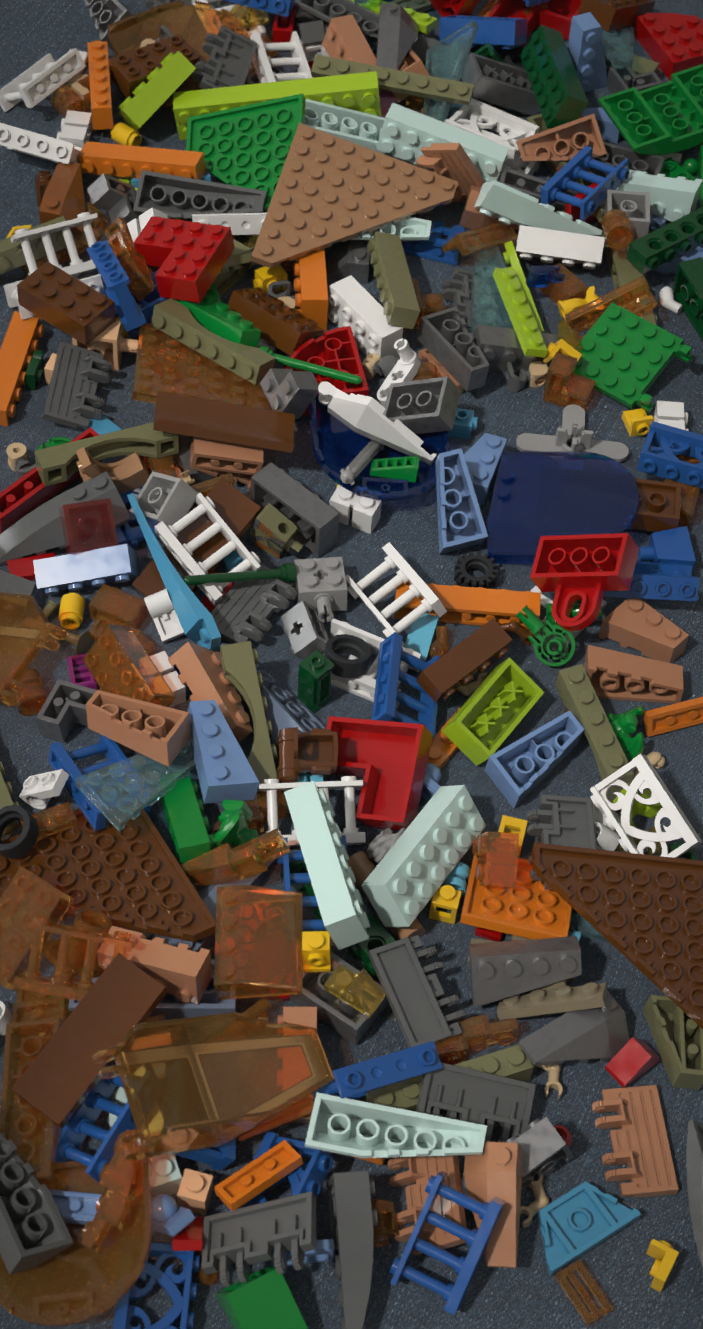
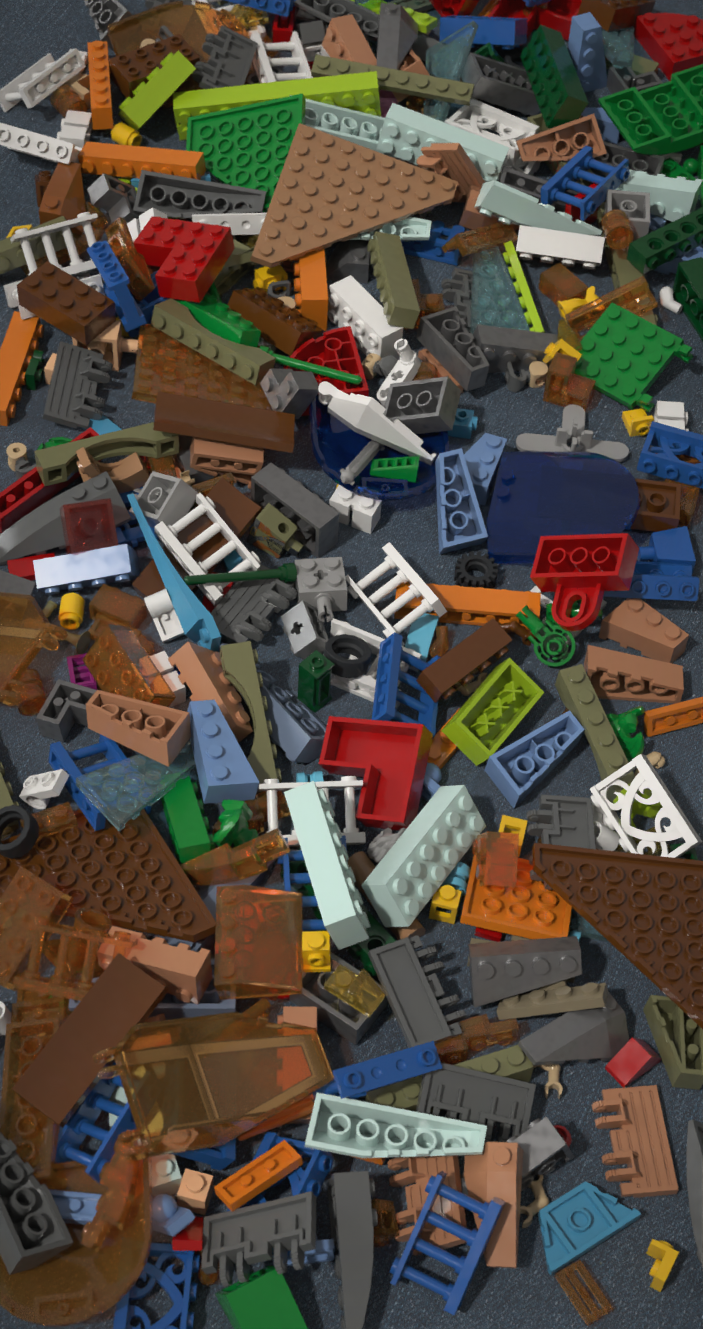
(306, 752): reddish brown piece -> none
(520, 312): lime plate -> none
(541, 276): clear blue plate -> none

